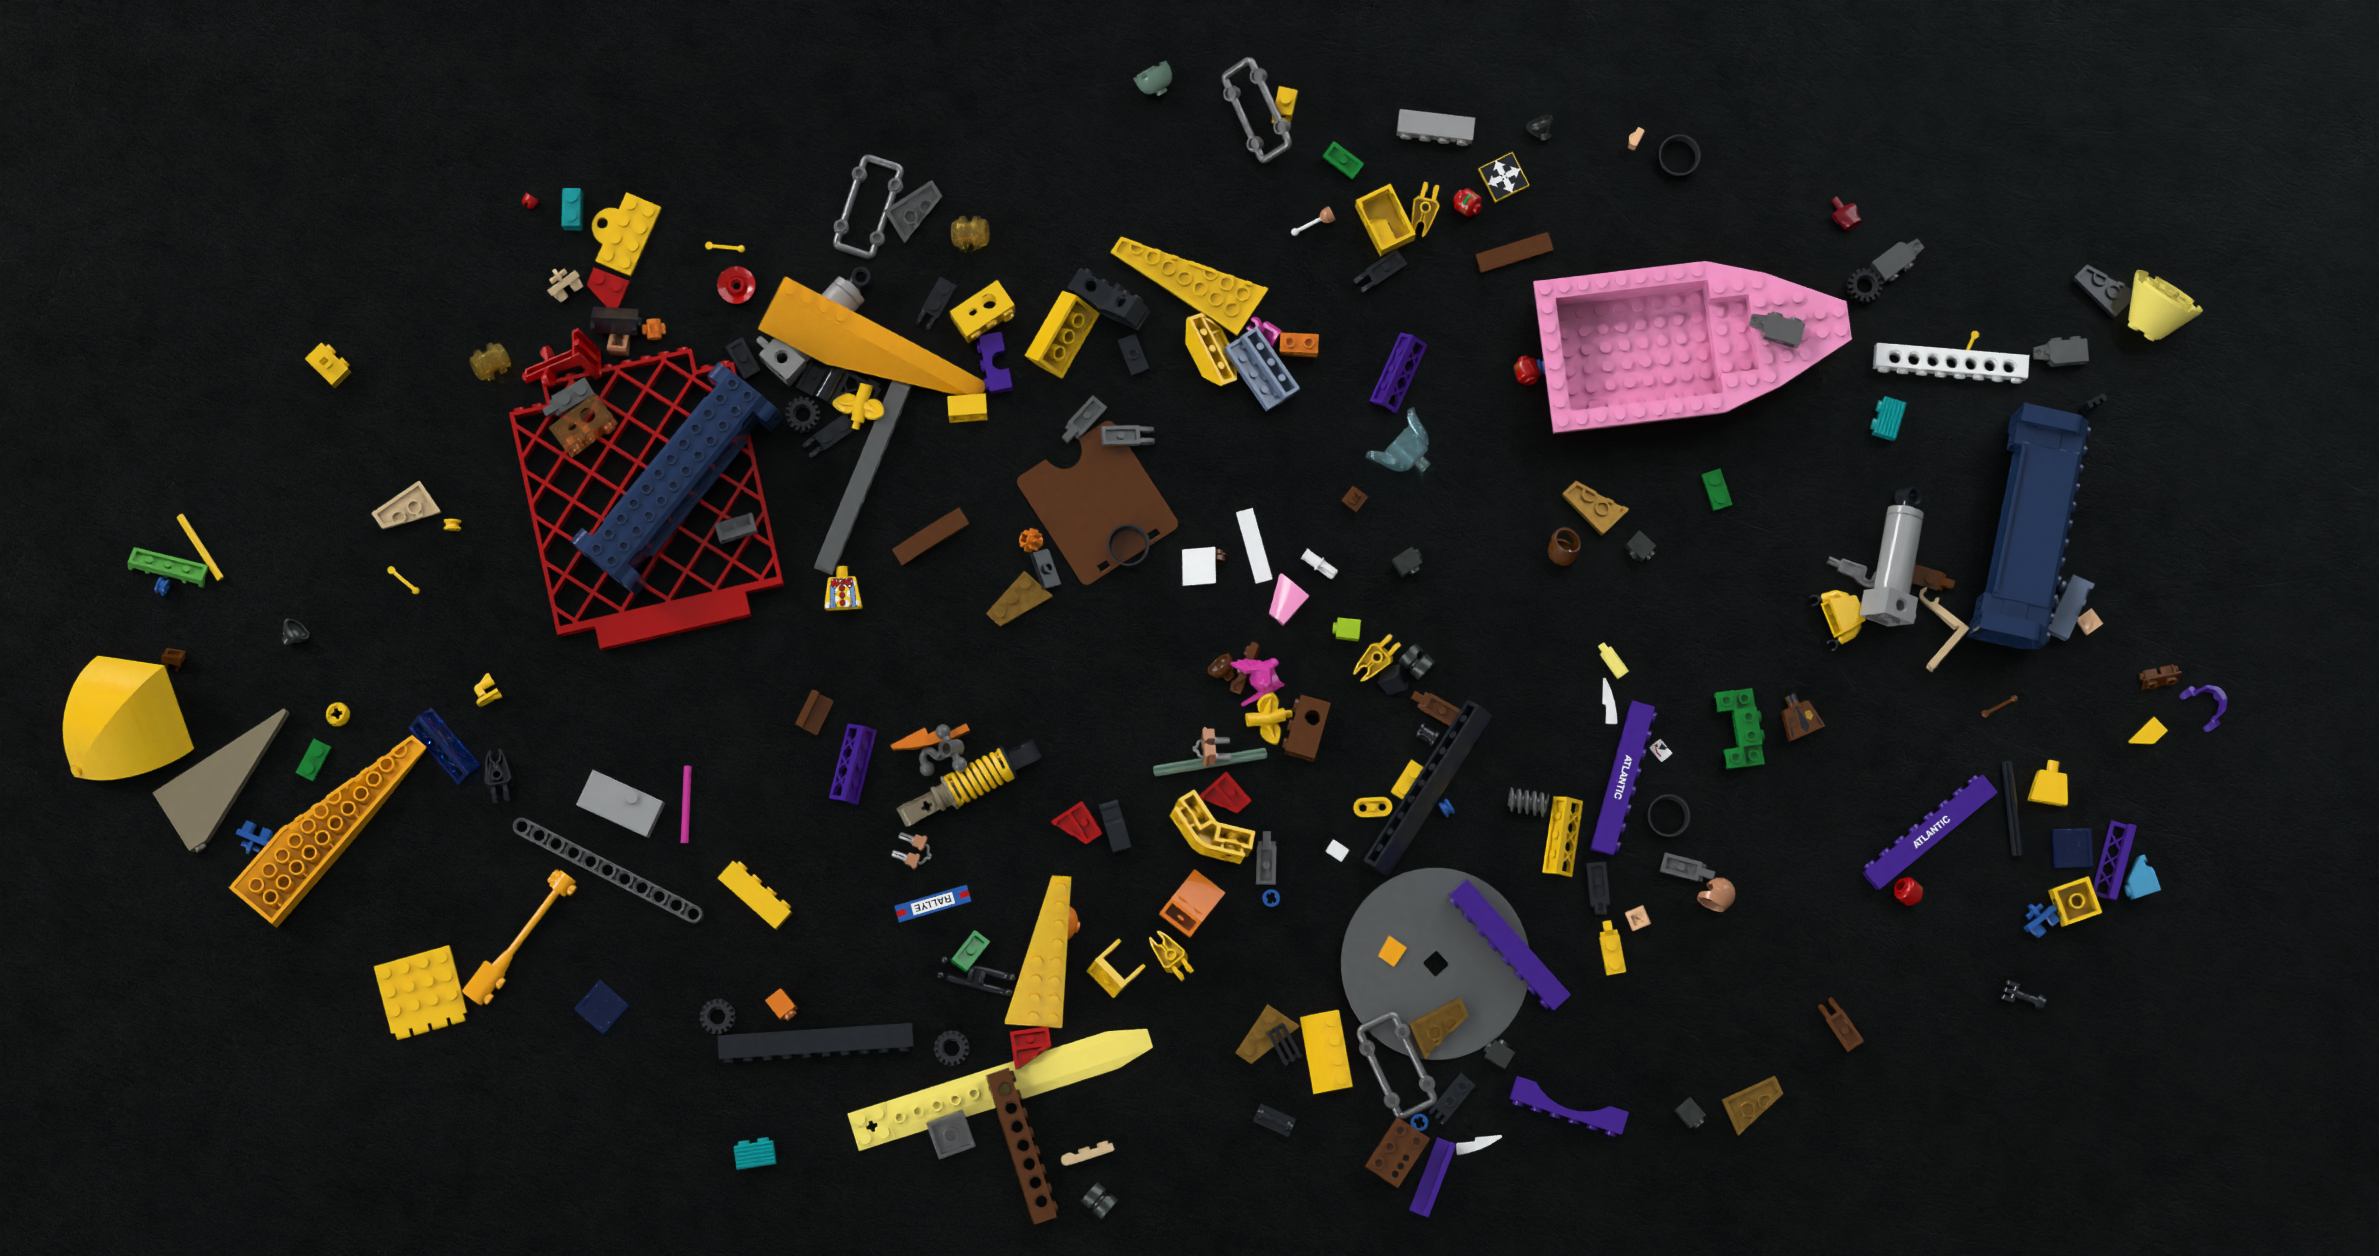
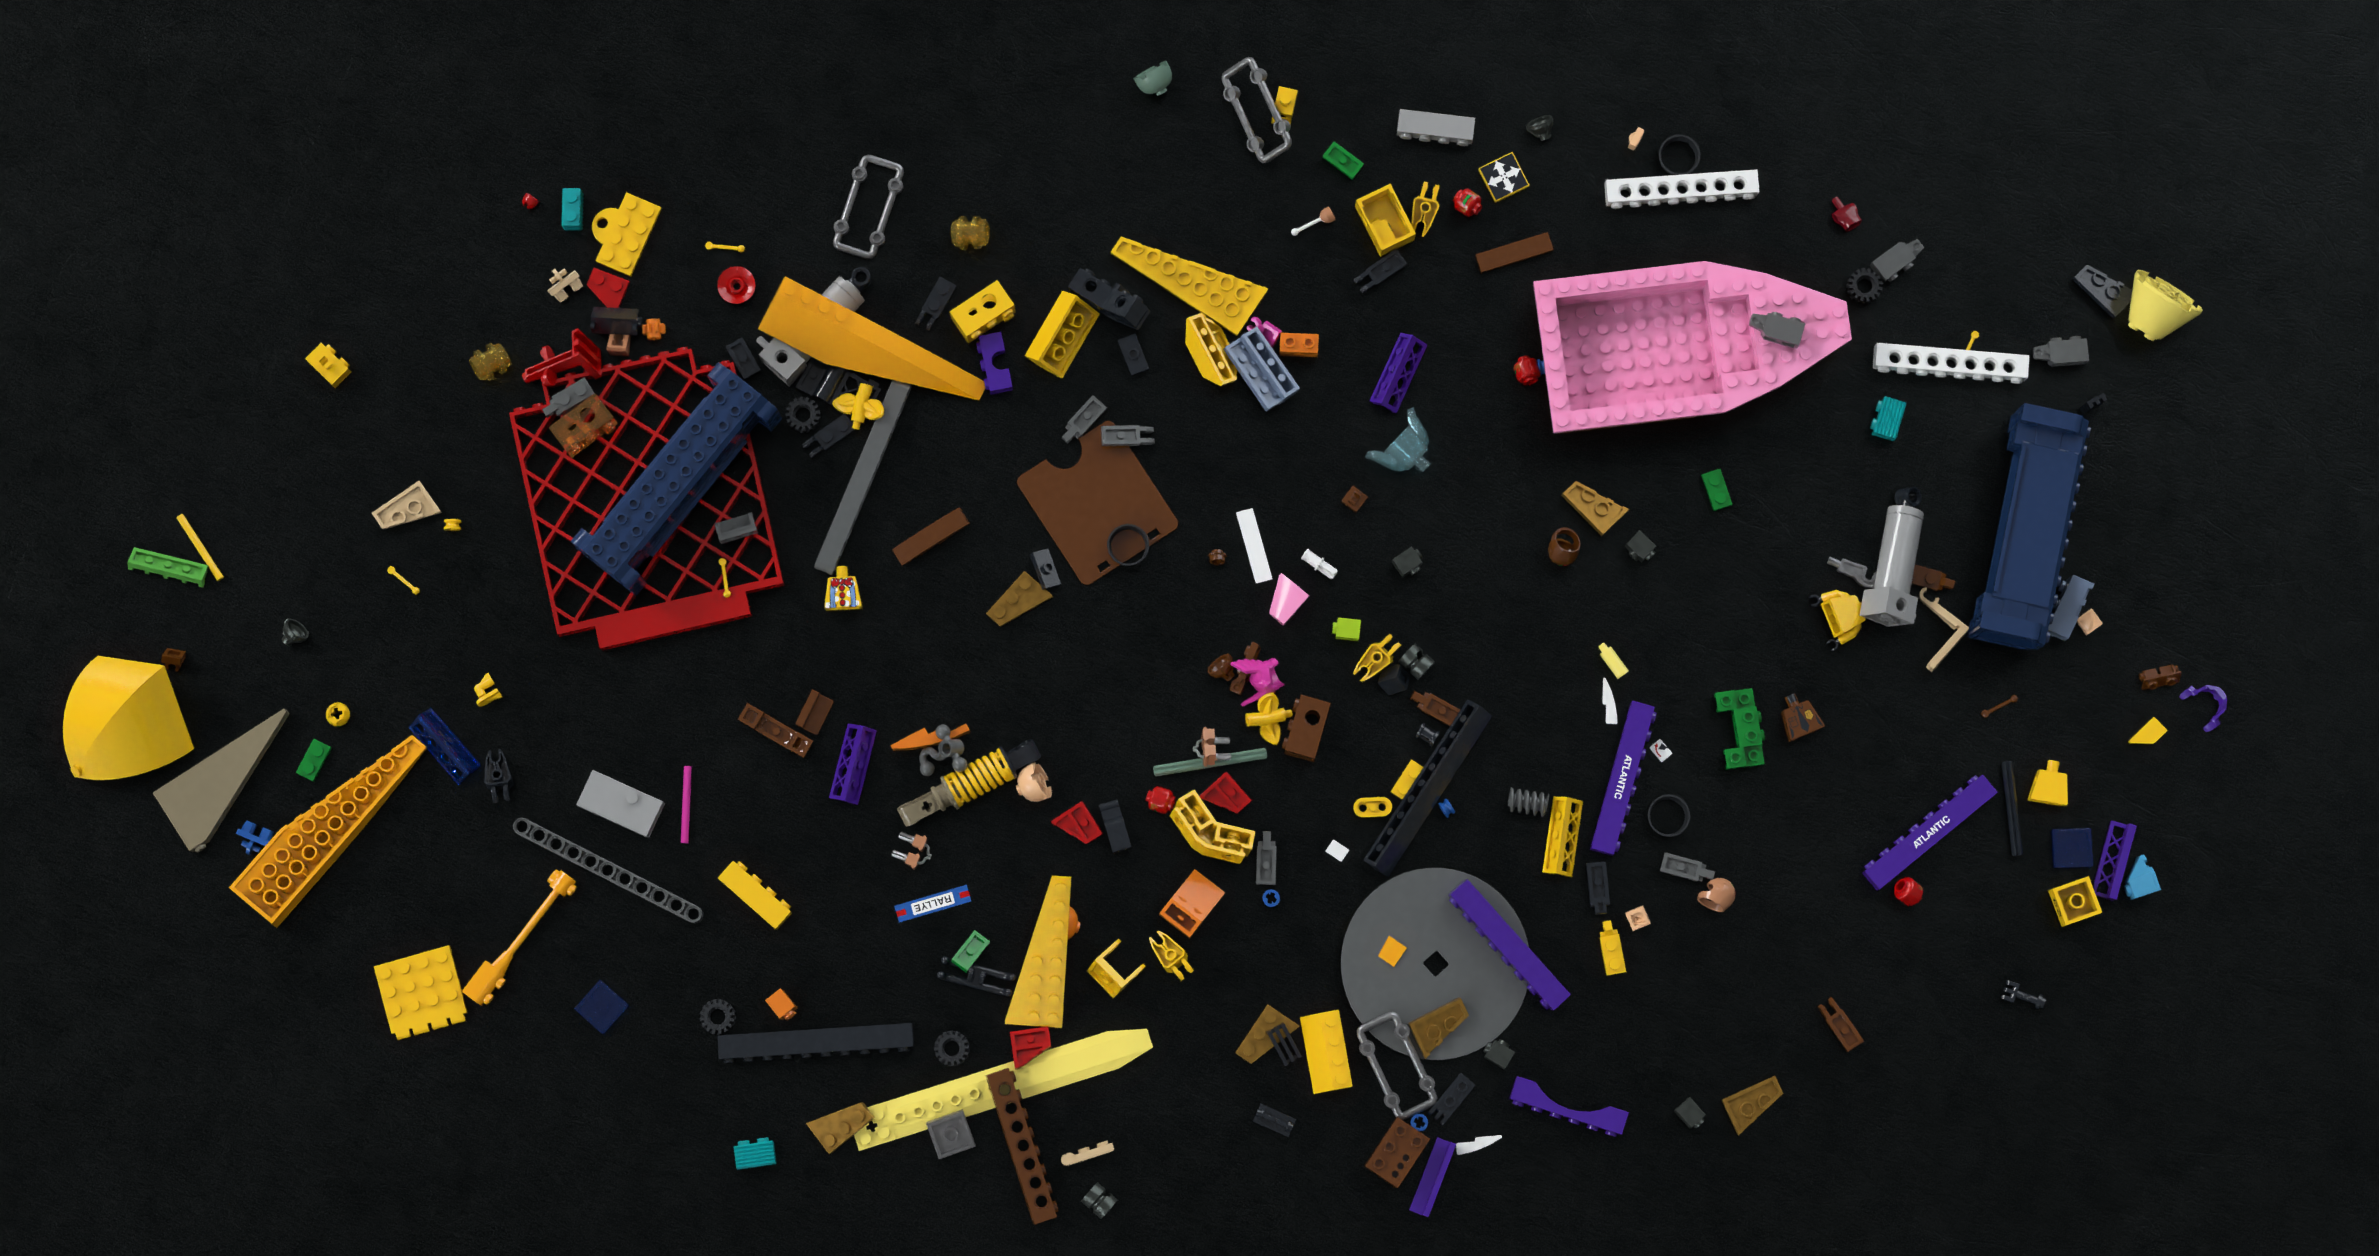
(162, 586): blue bush -> none
(723, 562): none -> yellow hinge
(775, 730): none -> reddish brown slope
(840, 1126): none -> pearl gold wing
(912, 209): dark grey wing -> none
(967, 408): yellow hinge -> none
(1031, 540): orange gear -> none
(1033, 784): none -> light nougat cylinder
(1160, 800): none -> red head
(1199, 566): white sticker -> none
(1747, 178): none -> white brick
(2048, 914): blue hips -> none

